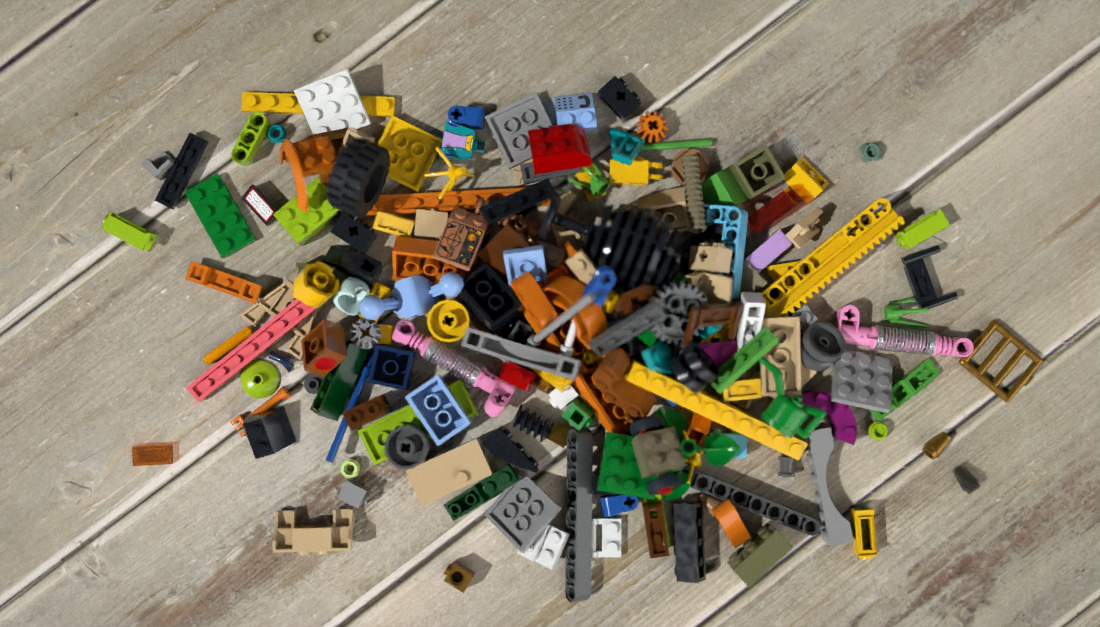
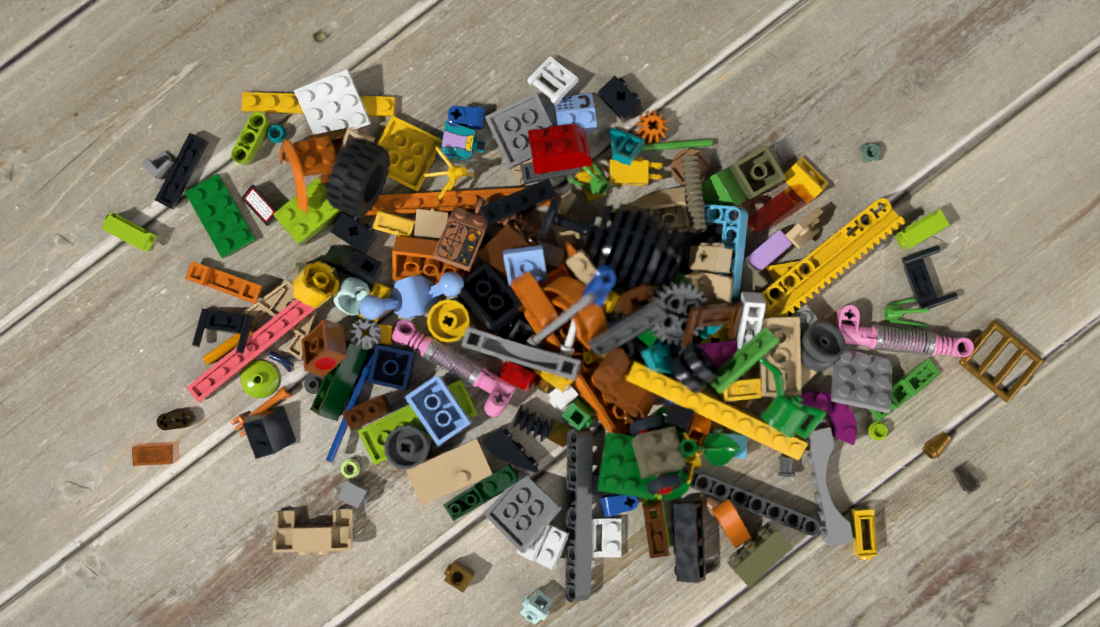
(176, 424): none -> dark brown beam
(224, 322): none -> black plate
(536, 606): none -> light aqua brick
(555, 74): none -> white plate
(679, 418): none -> black brick

